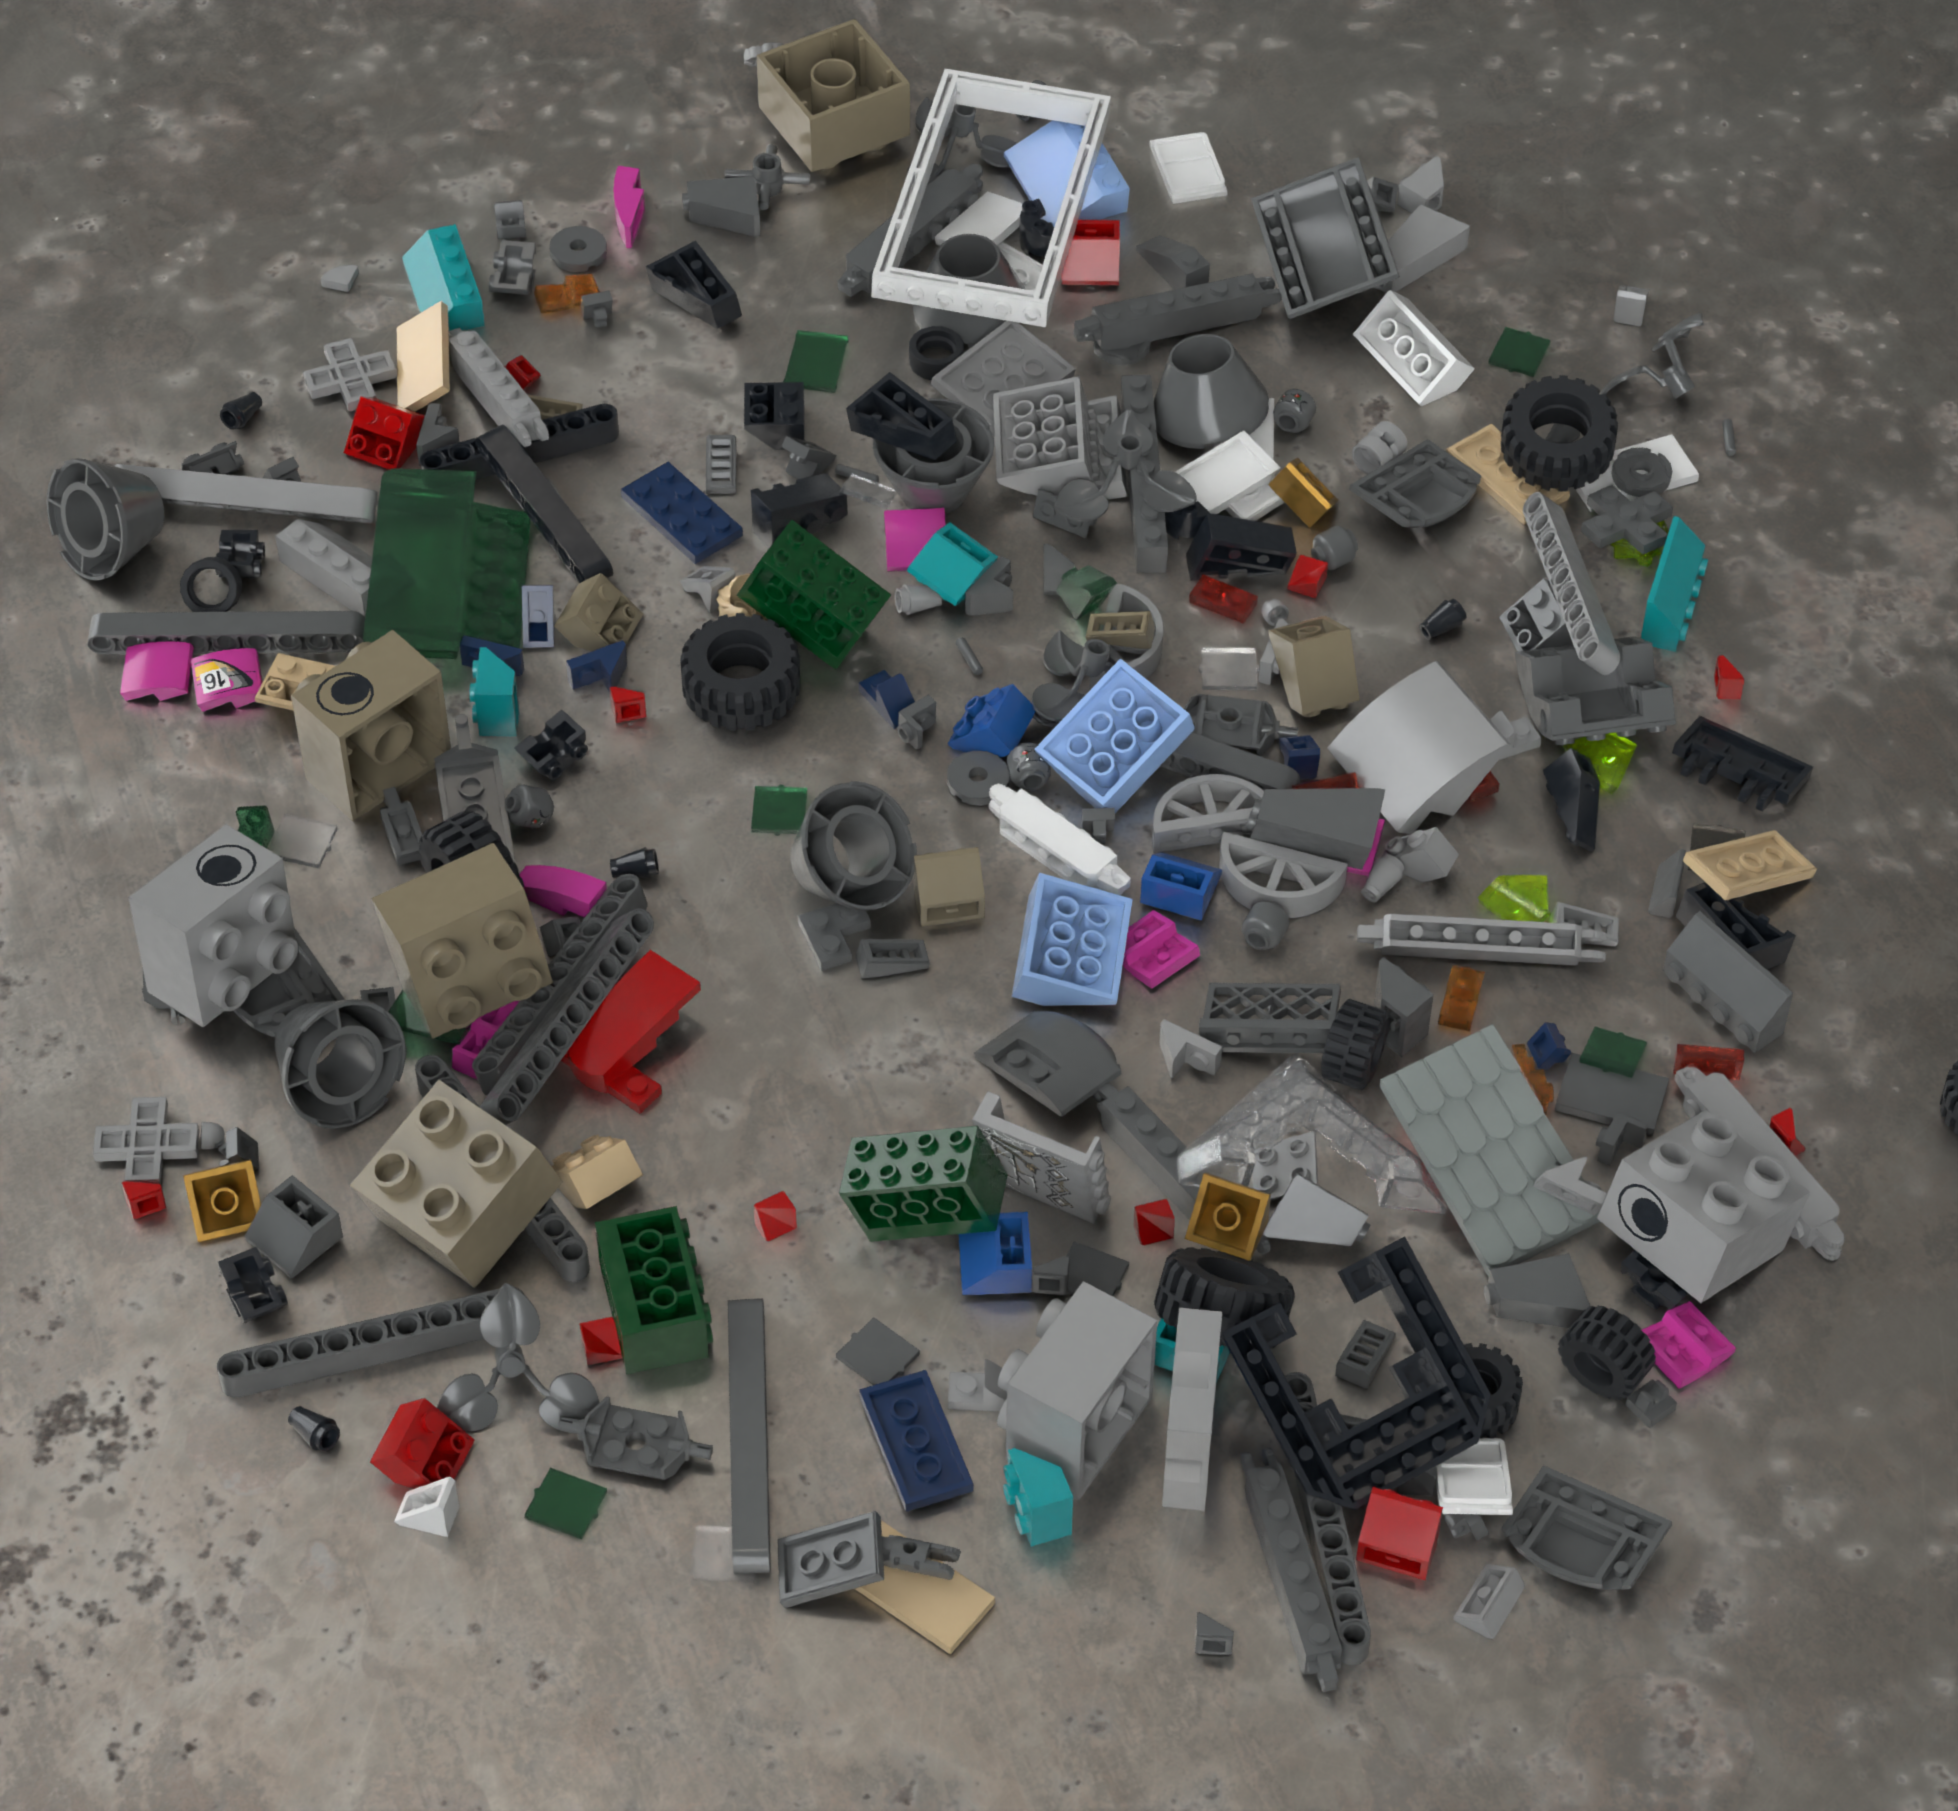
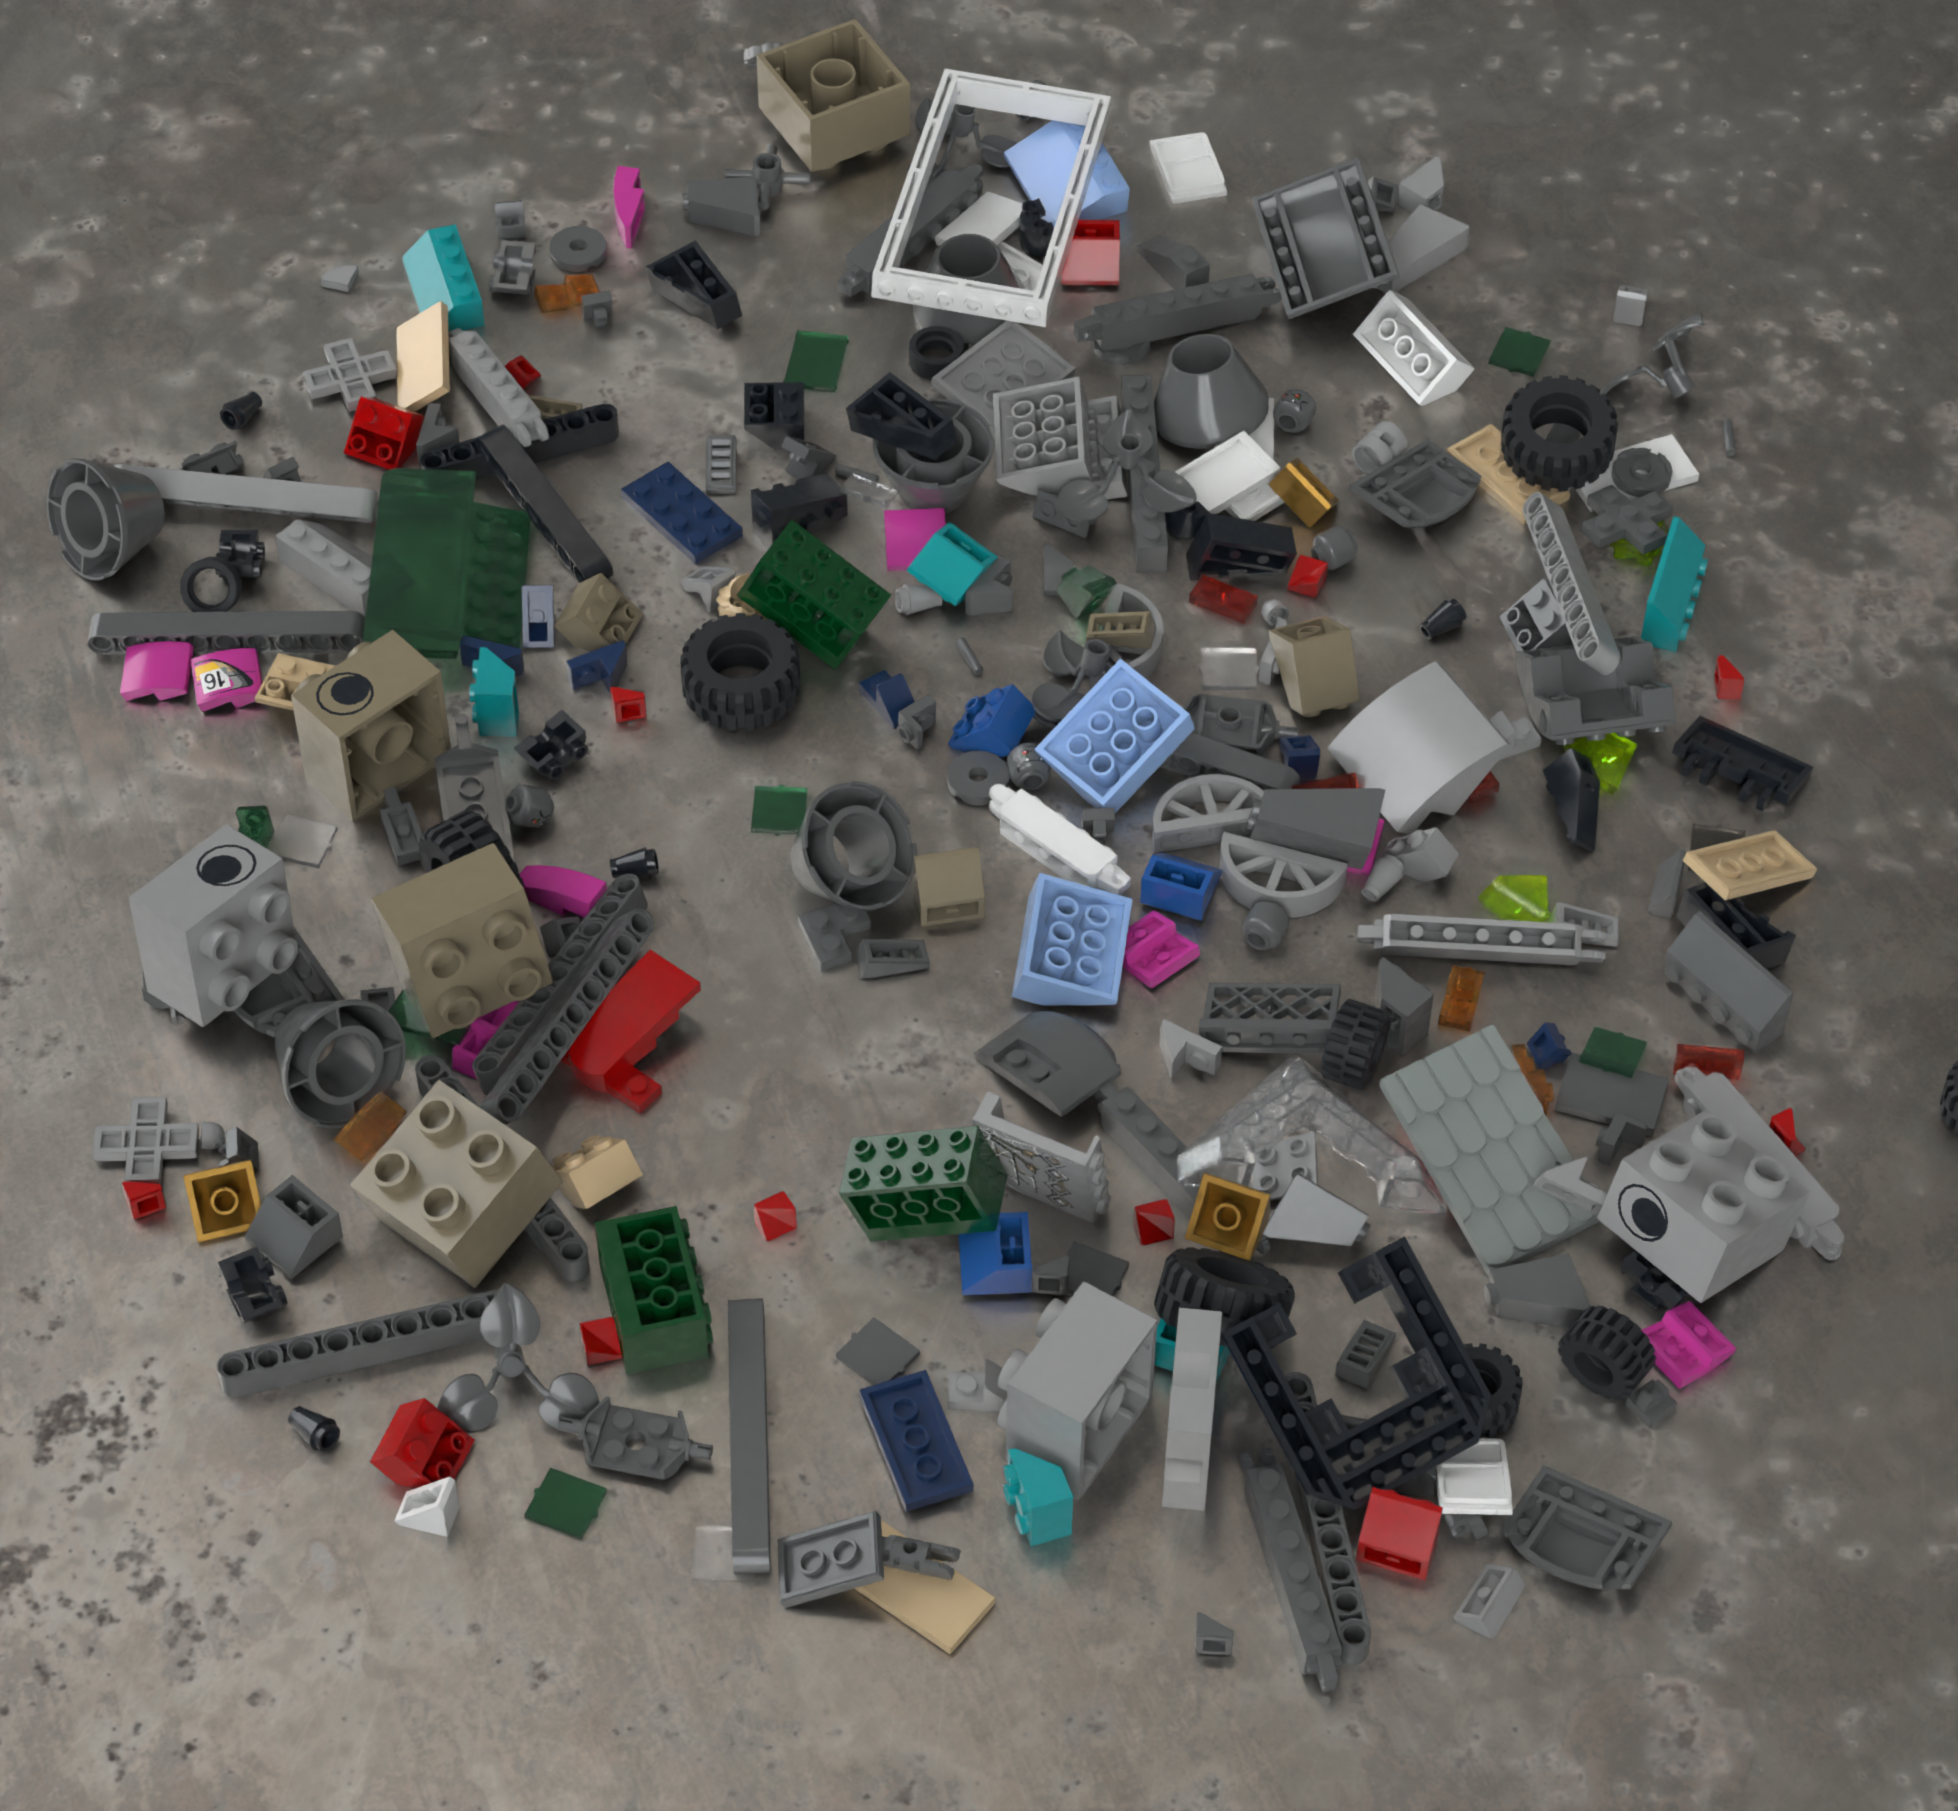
(369, 1125): none -> clear orange slope

